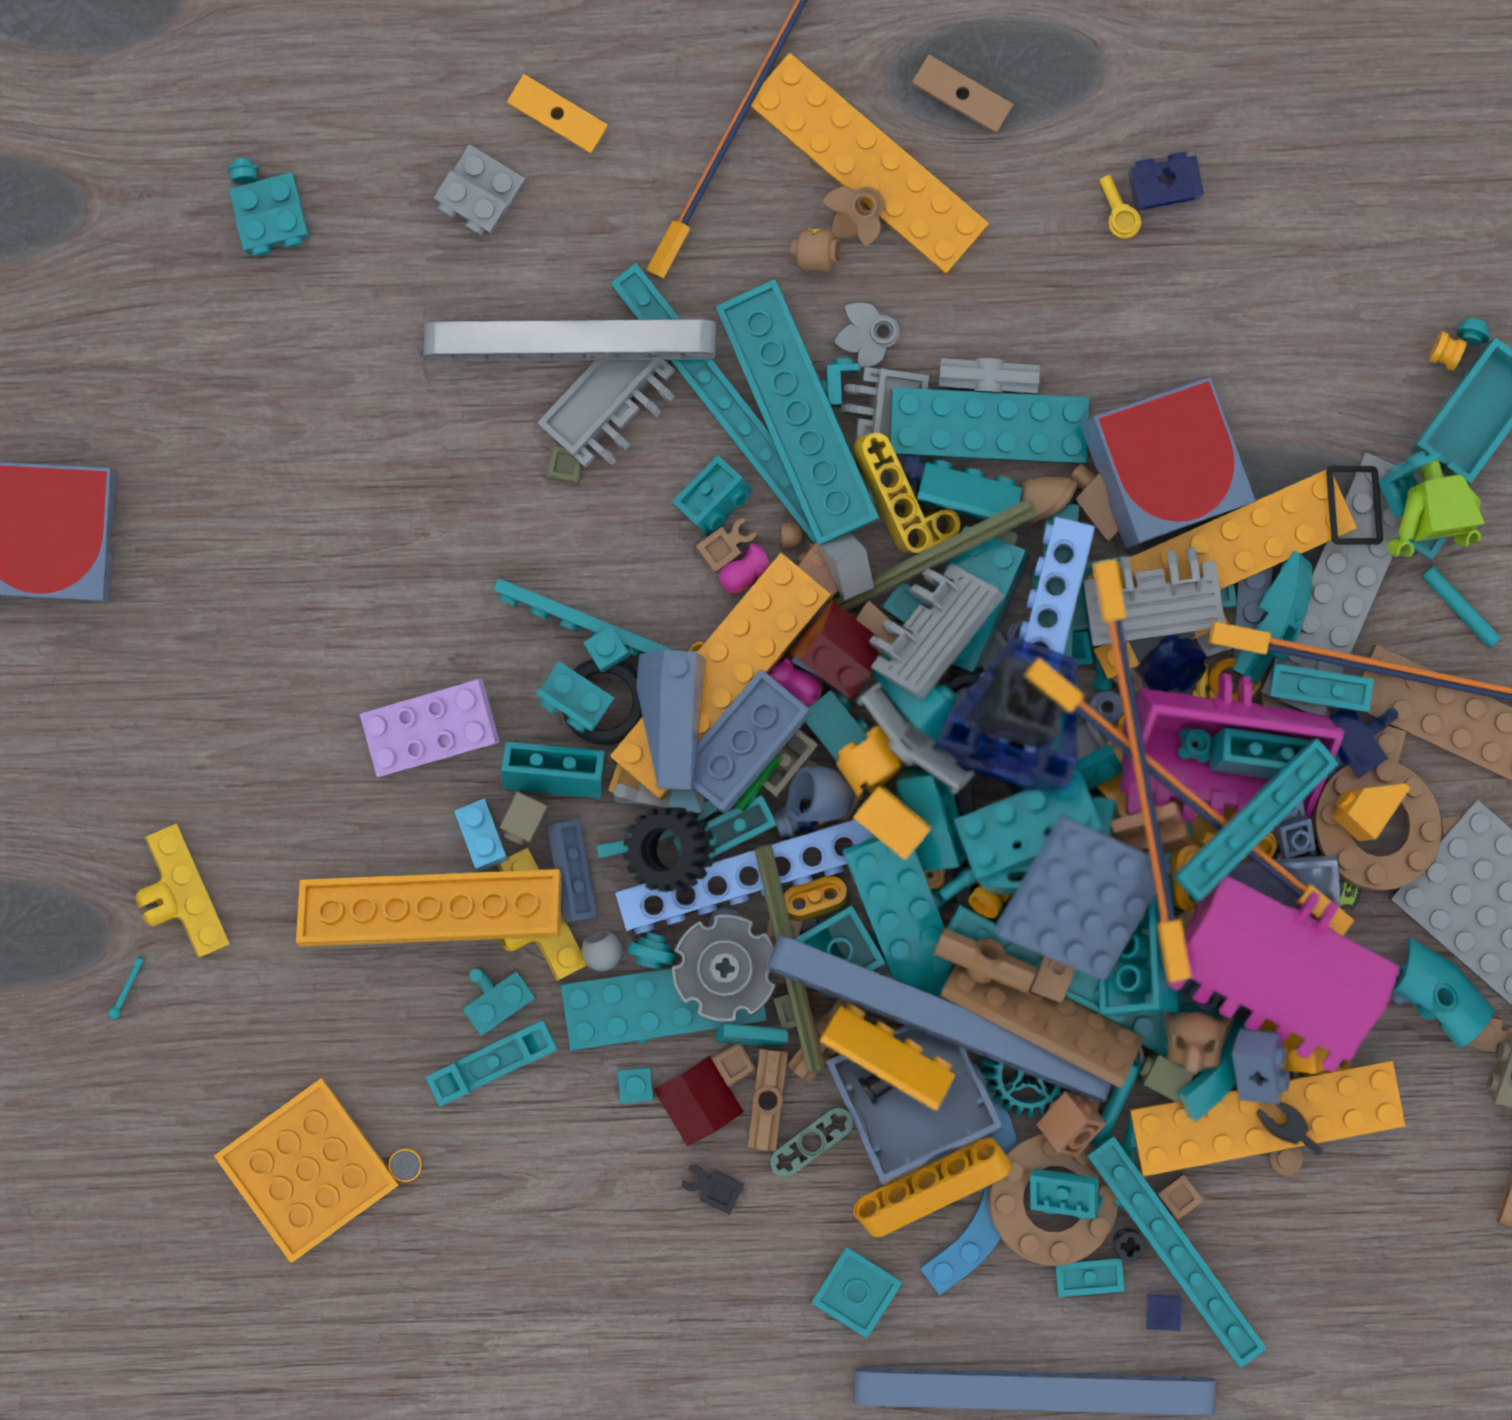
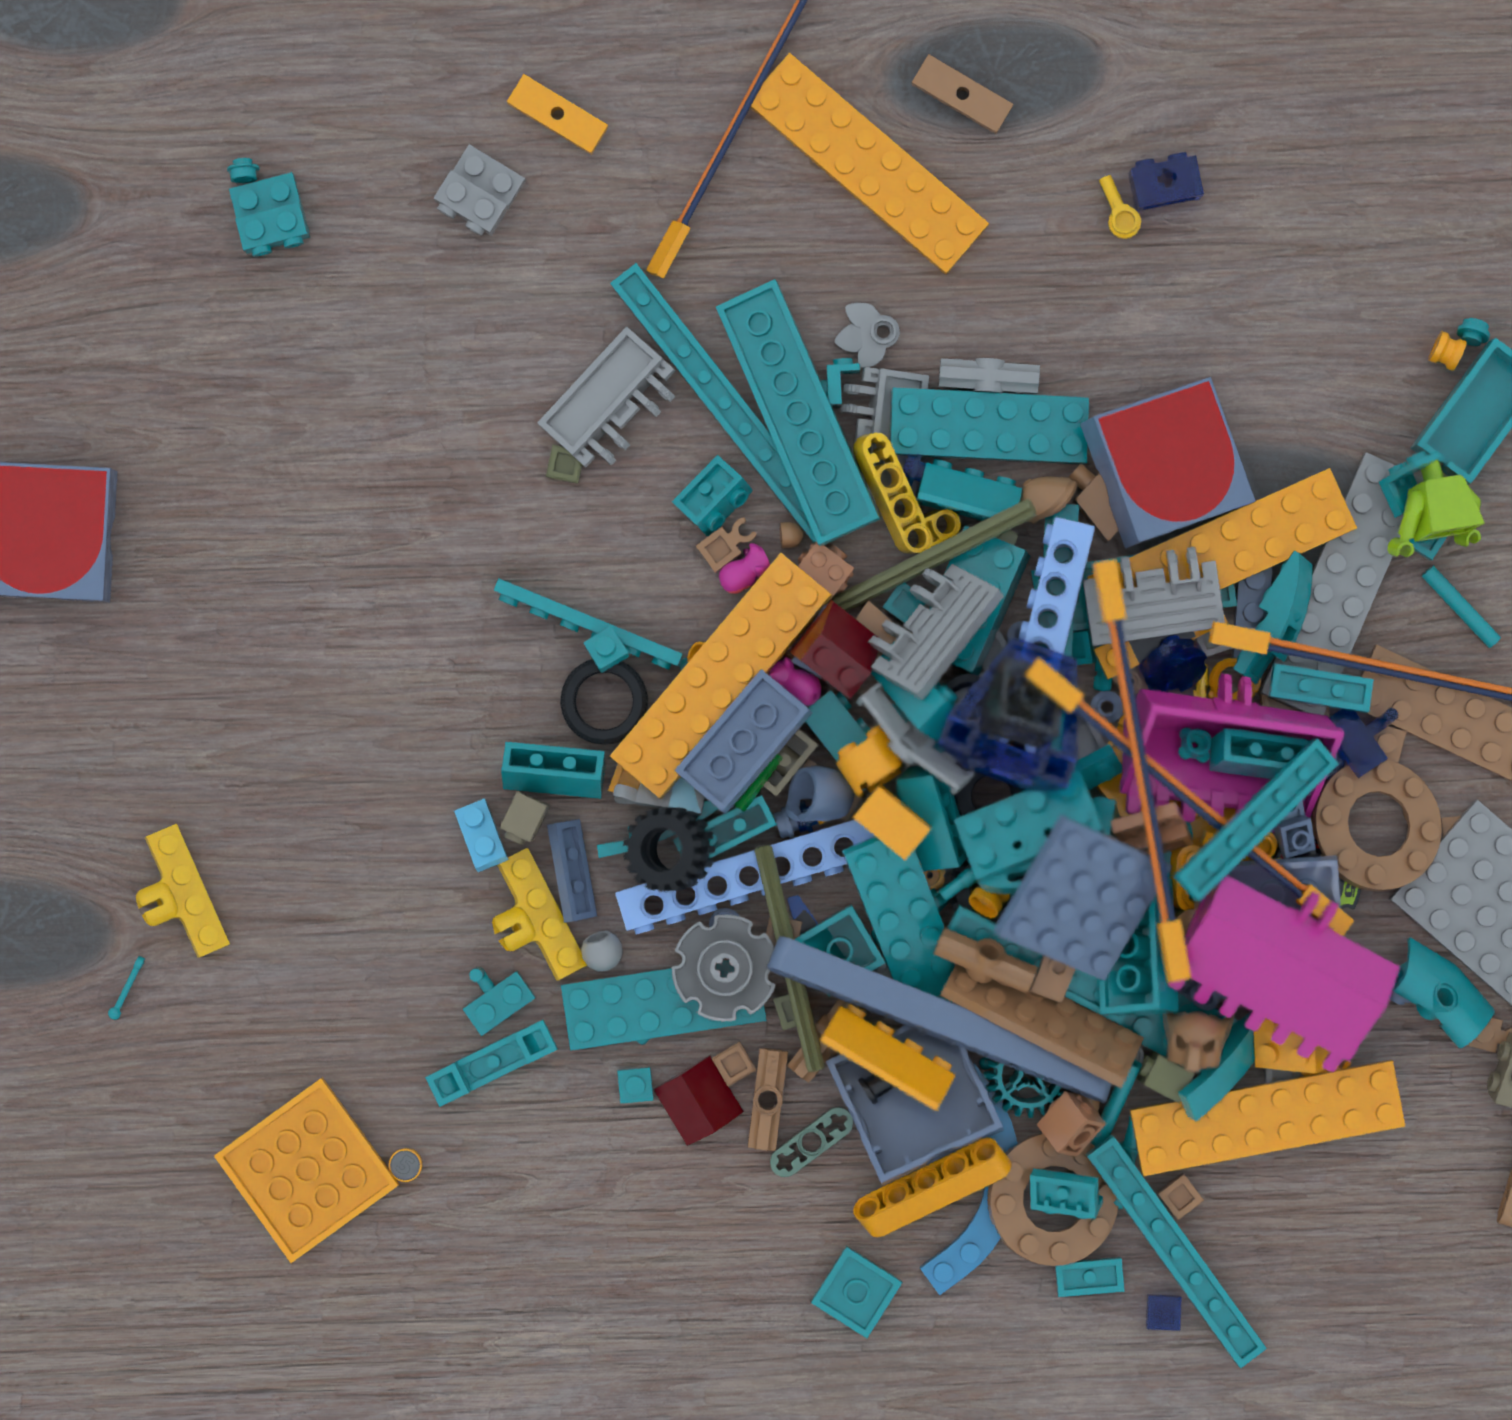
(429, 728): lavender plate -> none
(429, 908): light orange plate -> none
(569, 340): beam -> none
(574, 697): teal bracket -> none
(652, 951): teal plate -> none
(670, 704): sand blue wedge -> none
(718, 1190): black plate -> none
(751, 1035): teal tile -> none
(813, 897): light orange plate -> none
(816, 250): medium nougat head -> none
(848, 566): light grey slope -> none
(852, 215): medium nougat plate -> none
(1035, 1391): sand blue beam -> none
(1122, 1237): black bush -> none
(1260, 1066): sand blue brick -> none
(1286, 1161): medium nougat plate -> none
(1292, 1130): black hand -> none
(1332, 507): black piece -> none
(1368, 810): light orange slope -> none

